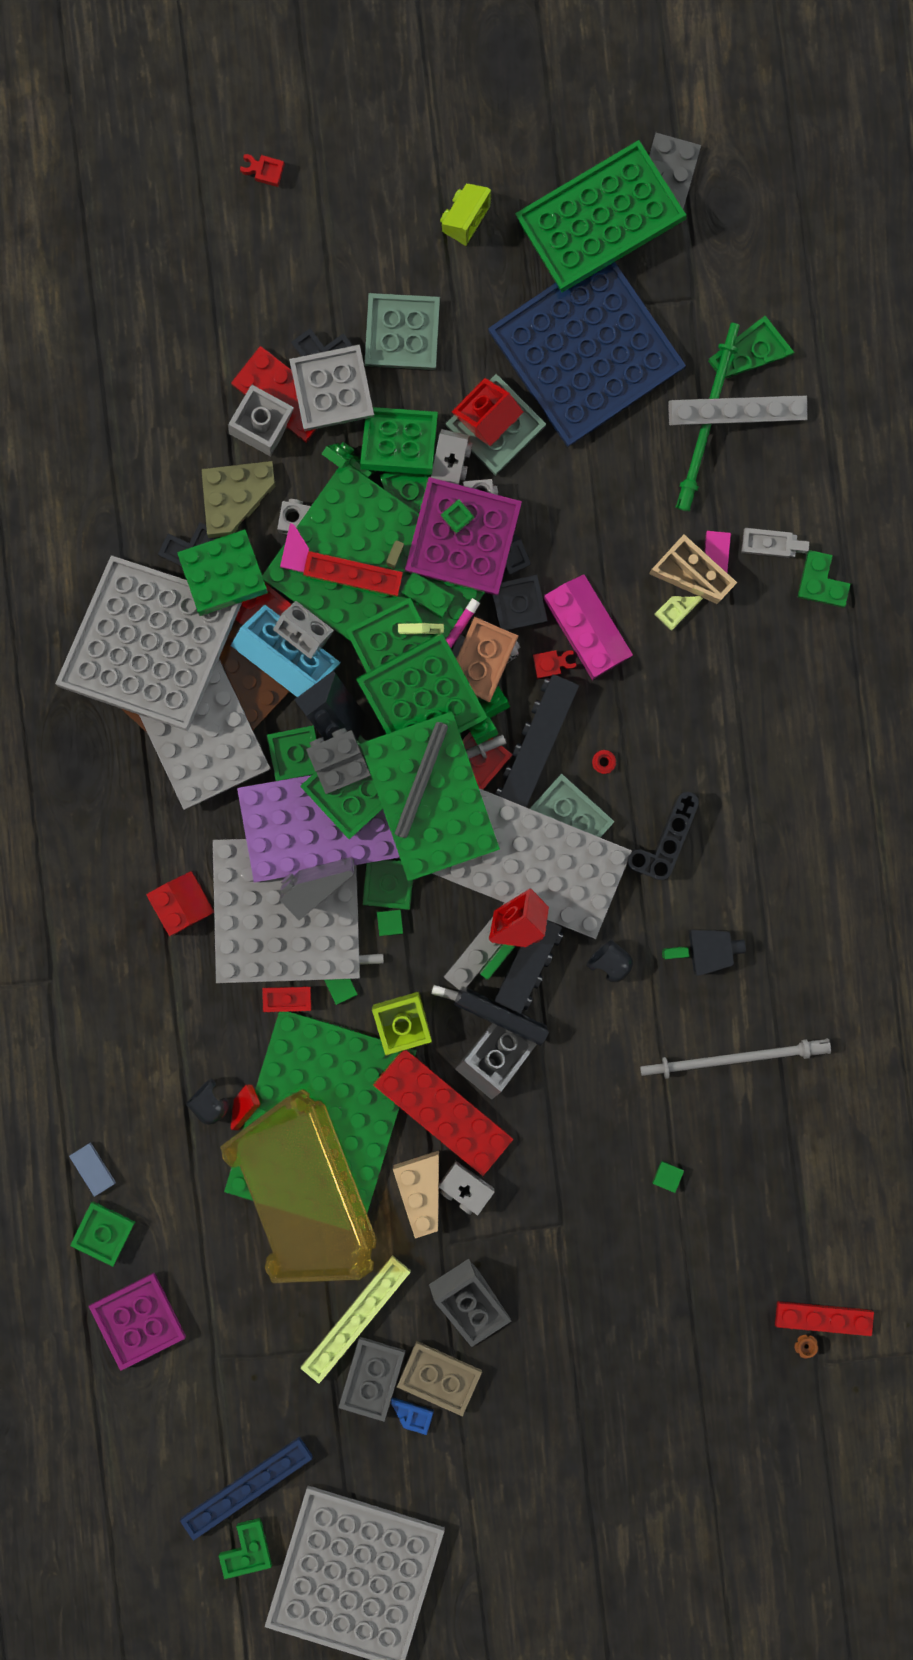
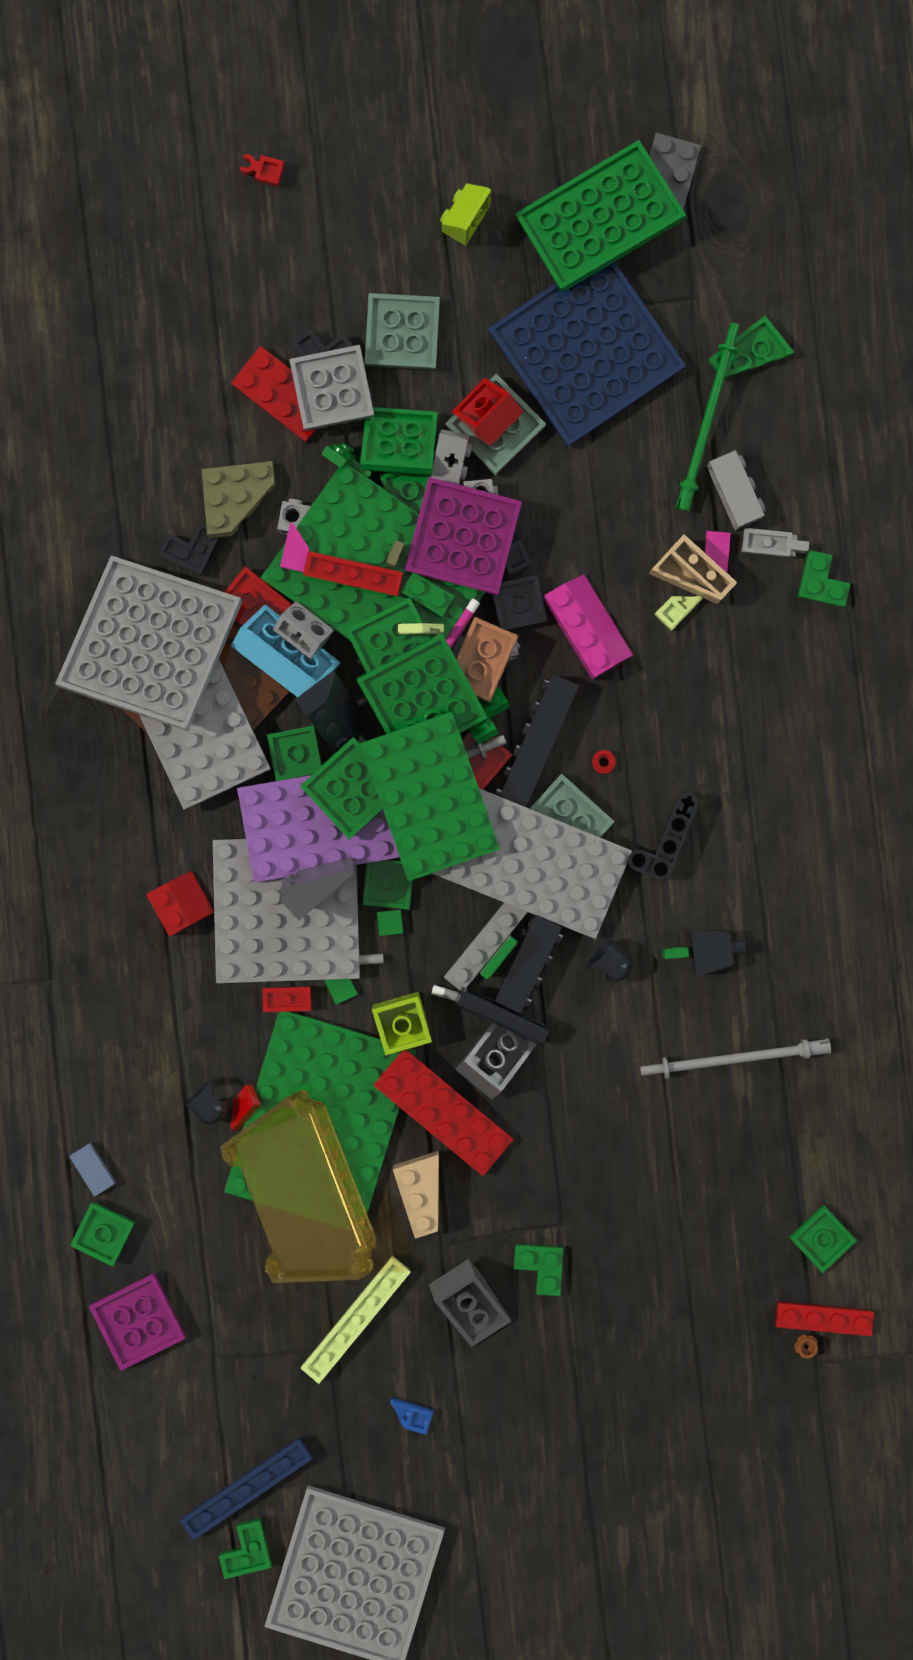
(222, 572): green plate -> none
(260, 420): light grey slope -> none
(338, 760): dark grey plate -> none
(371, 1379): dark grey plate -> none
(421, 780): dark grey axle -> none
(439, 1378): dark tan plate -> none
(457, 516): green tile -> none
(460, 1176): light grey brick -> none
(520, 921): red slope -> none
(544, 1260): none -> green plate
(549, 663): red plate -> none
(668, 1176): green tile -> none
(736, 490): none -> light grey brick
(737, 410): light grey plate -> none
(823, 1238): none -> green tile

